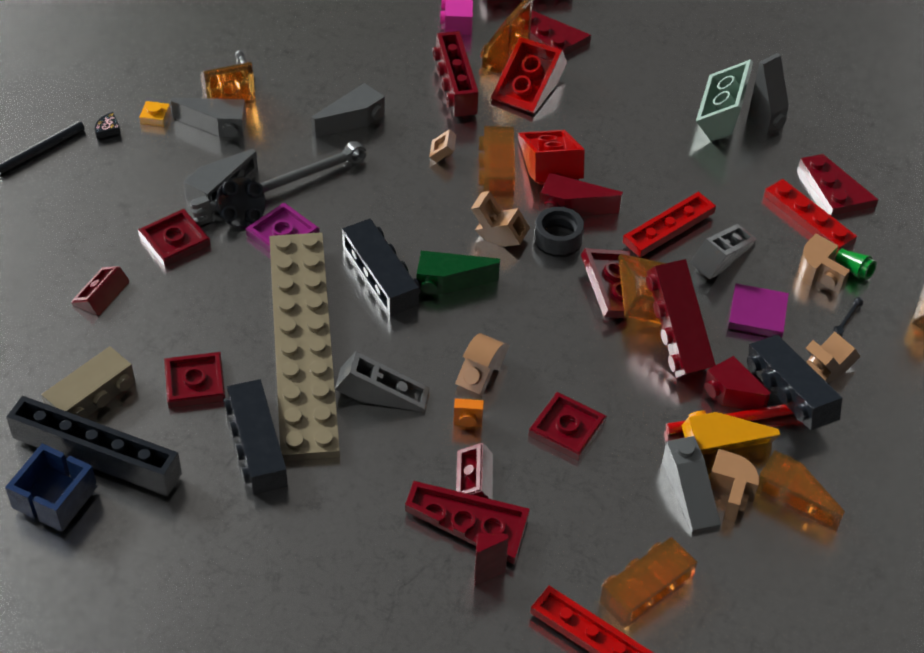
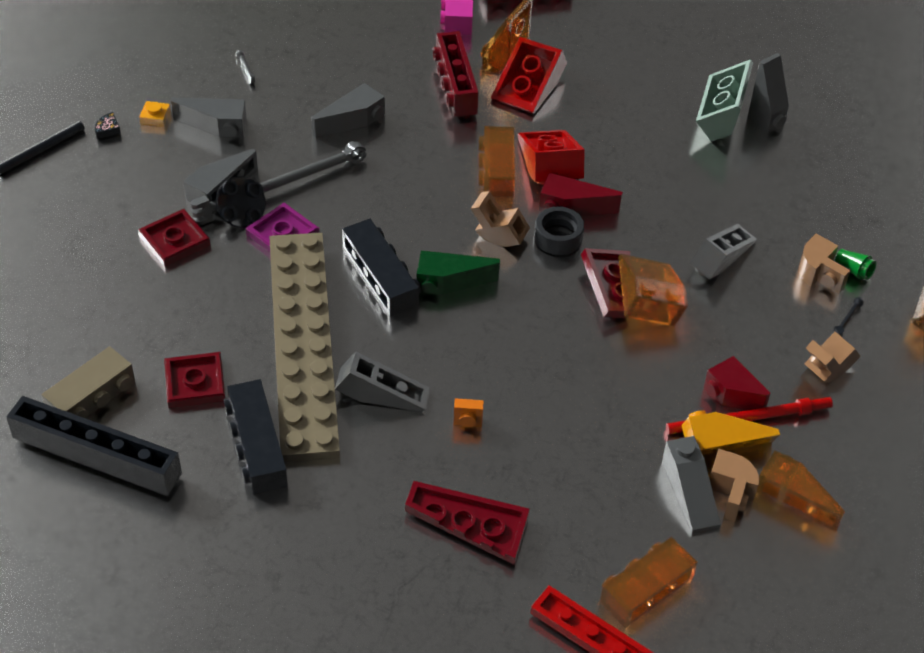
(46, 489): dark blue piece -> none
(101, 290): dark red slope -> none
(229, 83): clear orange slope -> none
(443, 146): medium nougat plate -> none
(475, 471): slope -> none
(481, 358): medium nougat brick -> none
(490, 556): dark red slope -> none
(557, 34): dark red wing -> none
(567, 426): dark red tile -> none
(669, 224): red plate -> none
(680, 318): dark red brick -> none
(758, 310): magenta tile -> none
(794, 382): black brick -> none
(809, 214): red plate -> none
(835, 187): dark red wing -> none

